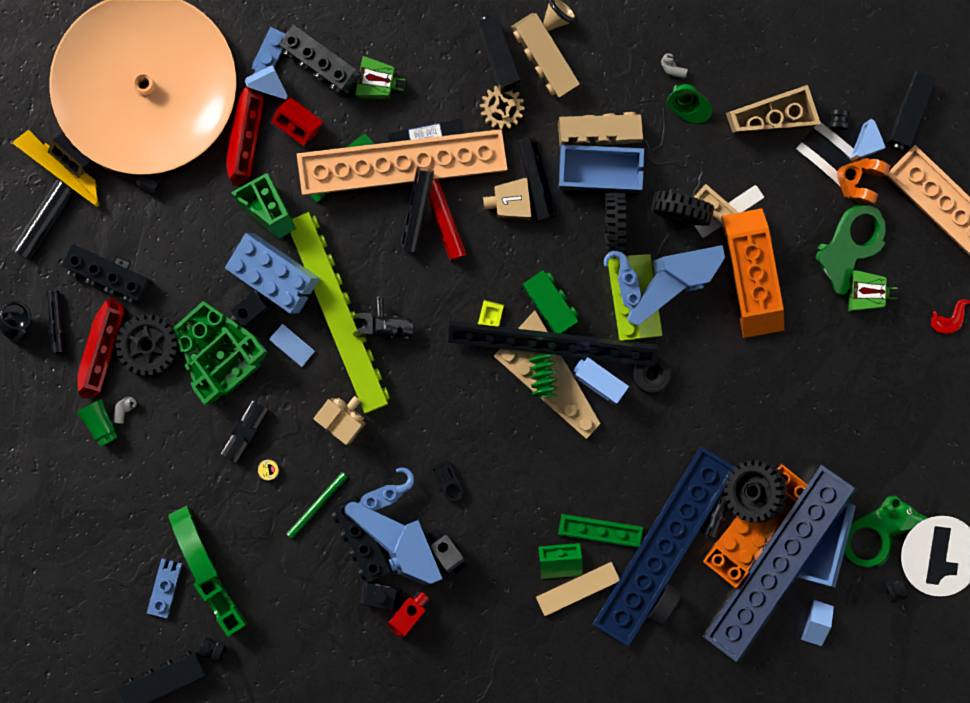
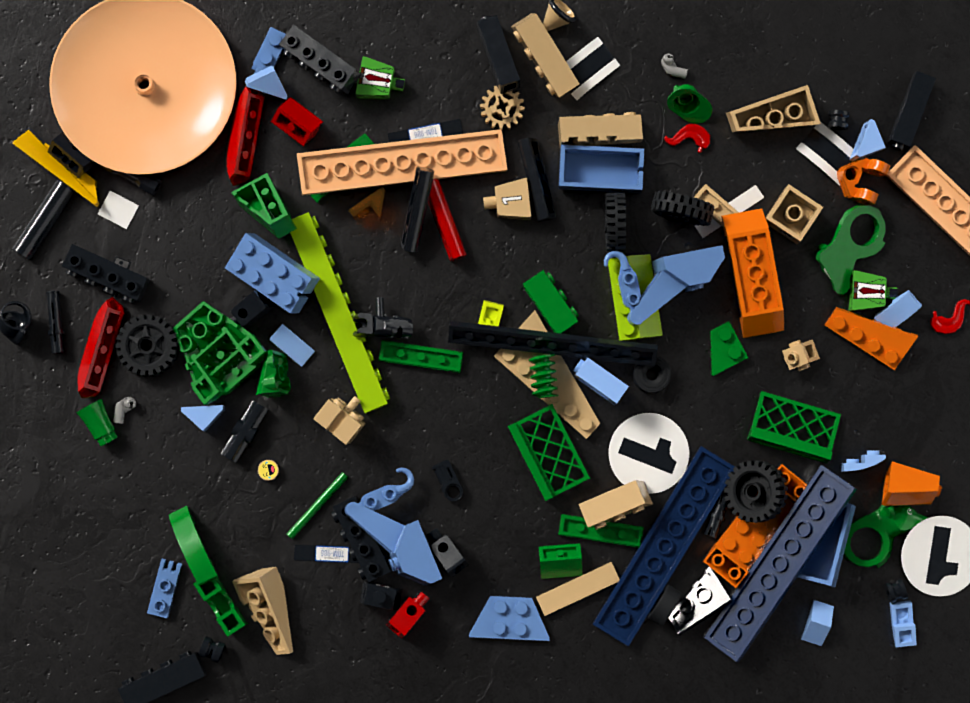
(118, 209): none -> white sticker
(203, 415): none -> light blue slope
(266, 598): none -> tan wedge
(273, 376): none -> green slope
(323, 553): none -> sticker
(373, 201): none -> clear orange slope
(421, 356): none -> green tile
(509, 619): none -> medium blue wing
(532, 461): none -> green fence
(591, 66): none -> sticker
(615, 504): none -> tan wedge
(650, 451): none -> white sticker
(693, 131): none -> red piece
(702, 602): none -> wing
(725, 348): none -> green wing
(790, 444): none -> green fence
(793, 214): none -> tan brick
(800, 354): none -> tan brick
(871, 459): none -> light blue slope
(877, 339): none -> orange wing
(899, 310): none -> light blue slope
(902, 624): none -> light blue slope
(909, 486): none -> orange slope

